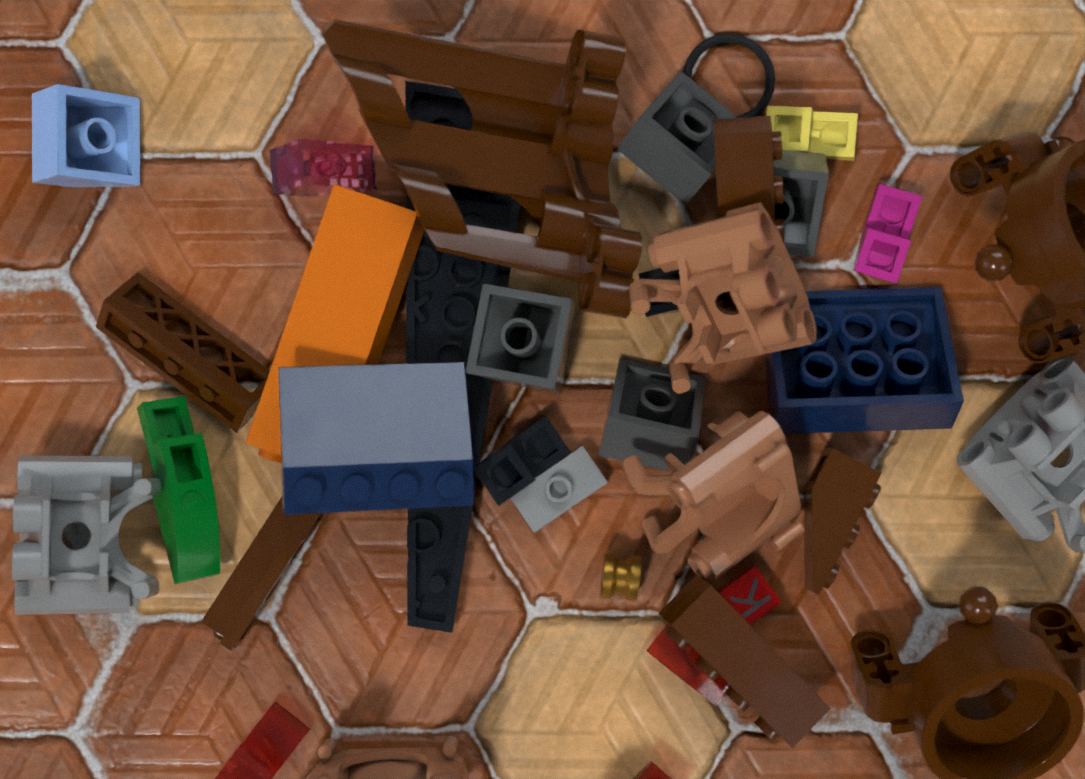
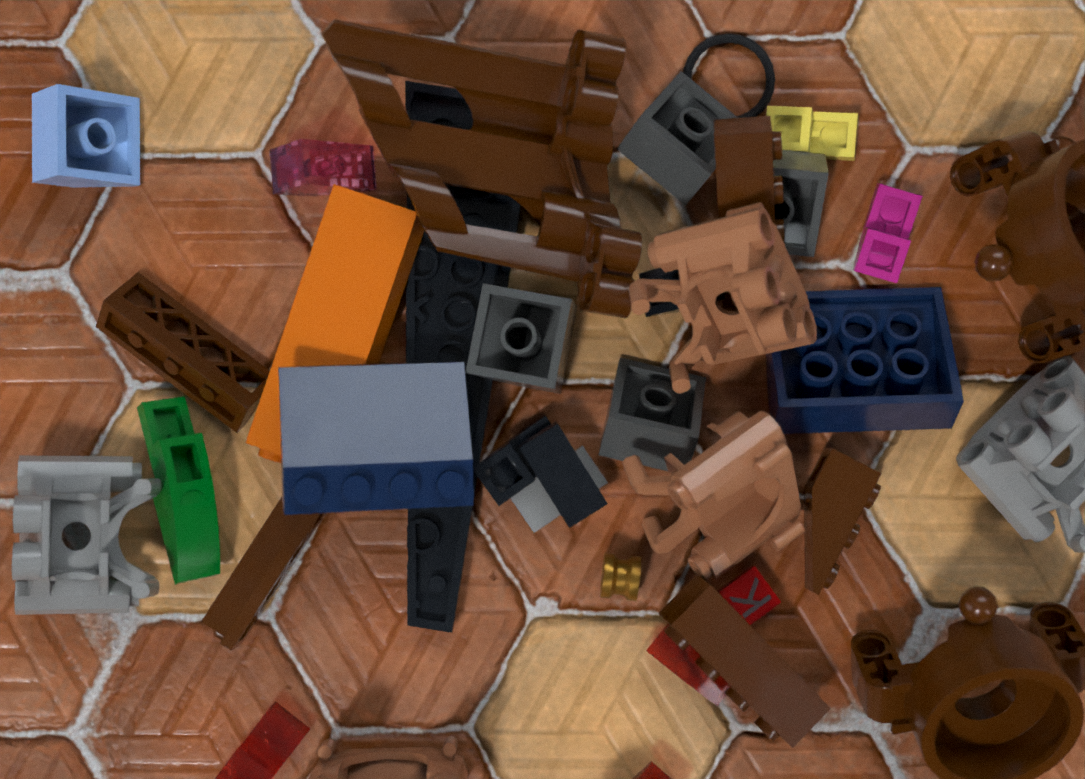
(562, 474): none -> black slope

